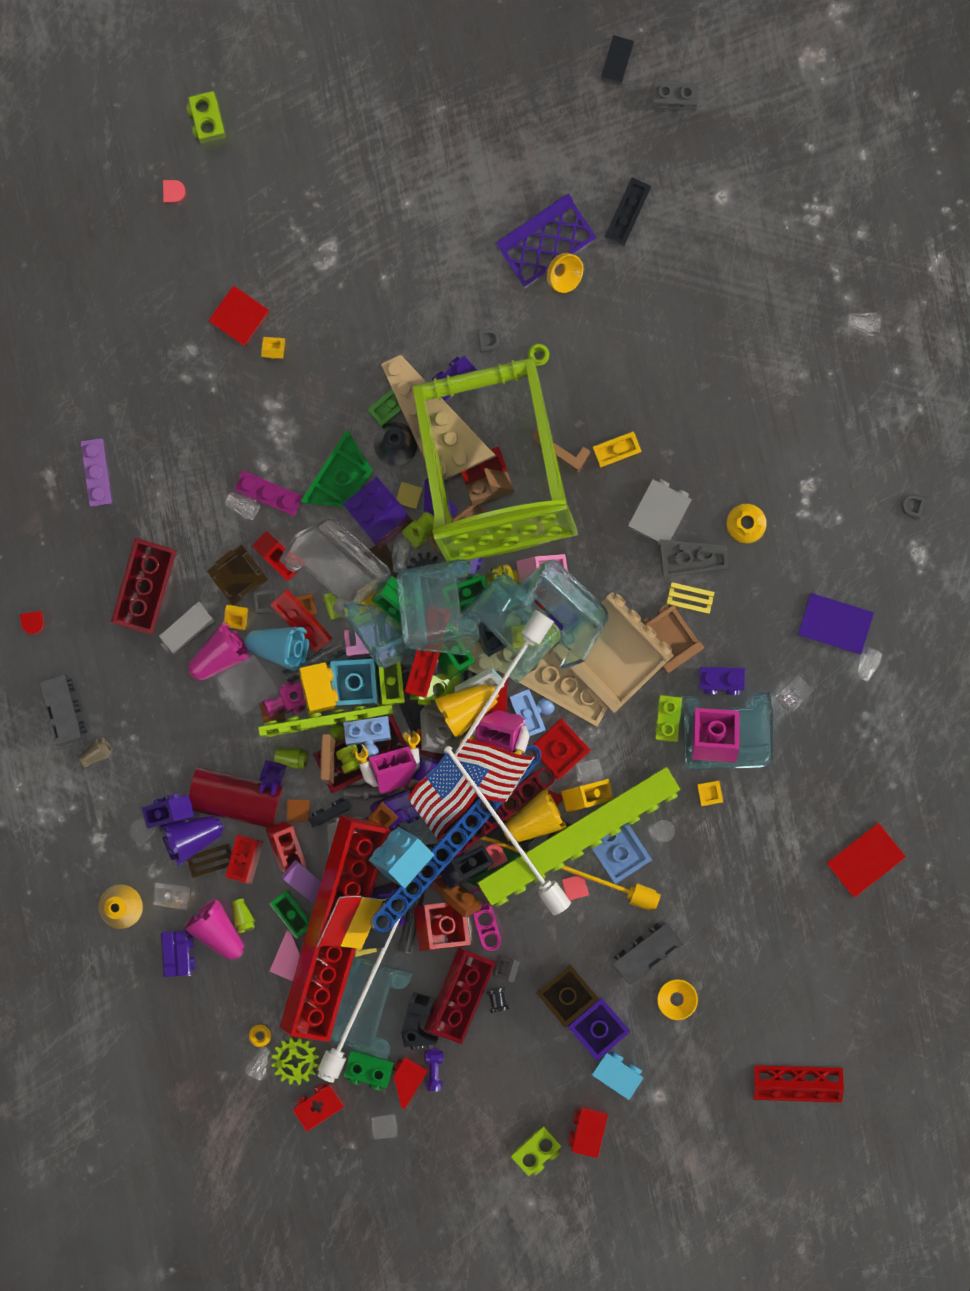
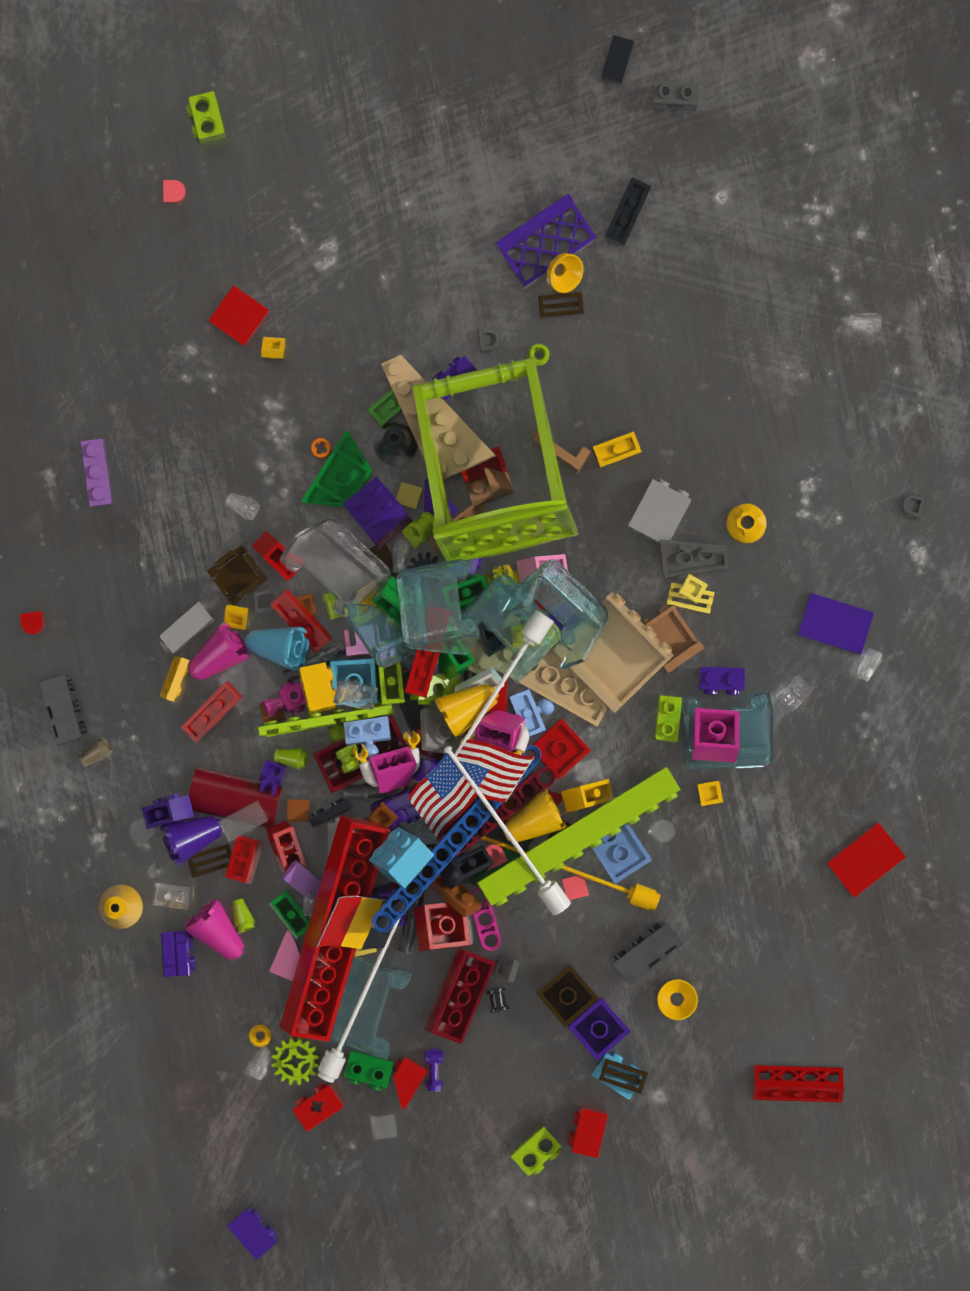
(143, 586): dark red brick -> none
(178, 670): none -> yellow plate
(211, 712): none -> red plate
(243, 821): none -> clear tile
(253, 1233): none -> dark purple brick
(268, 493): magenta plate -> none
(308, 904): none -> clear tile
(314, 450): none -> orange bush
(327, 759): medium nougat tile -> none
(355, 694): none -> clear slope
(412, 1034): black tile -> none
(542, 307): none -> dark brown tile
(641, 1082): none -> dark brown tile
(692, 588): none -> light yellow tile

